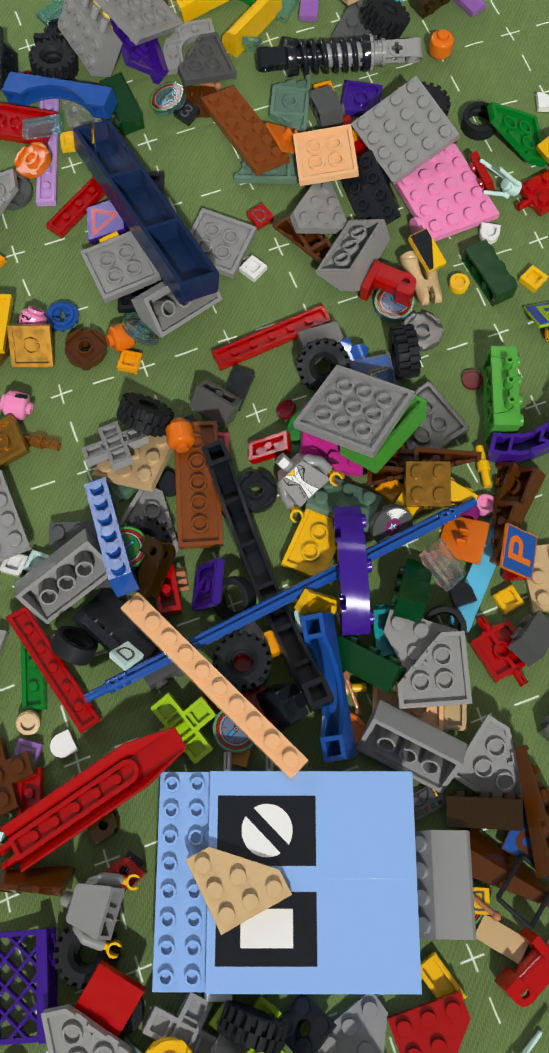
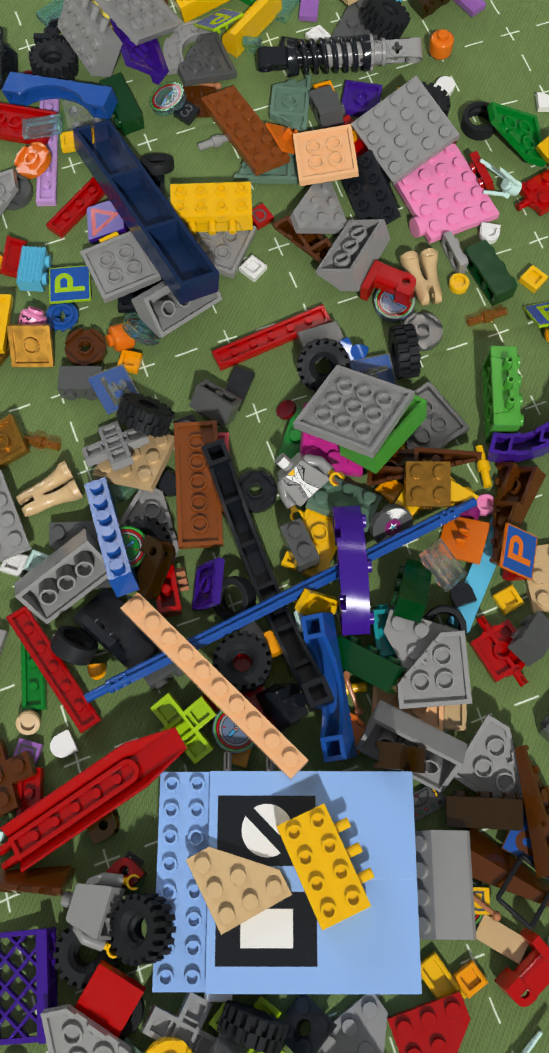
(11, 256): none -> red tile
(16, 404): bright pink head -> none
(33, 269): none -> medium azure brick
(58, 478): none -> tan piece
(69, 284): none -> blue piece
(74, 382): none -> dark grey brick
(97, 671): none -> light orange hinge
(111, 386): none -> clear piece
(126, 655): light aqua tile -> none
(128, 929): none -> black tyre
(157, 163): none -> black tyre
(180, 435): orange head -> none
(213, 206): none -> yellow piece
(214, 141): none -> light grey bar
(218, 20): none -> piece
(269, 447): red plate -> none
(299, 546): none -> dark grey brick
(317, 32): none -> white tile
(325, 865): none -> yellow piece
(400, 757): none -> dark brown piece
(427, 250): tile -> none
(446, 83): none -> white tile
(453, 253): none -> light grey plate
(469, 978): none -> light orange tile
(472, 379): dark red piece -> none
(487, 316): none -> clear orange bar

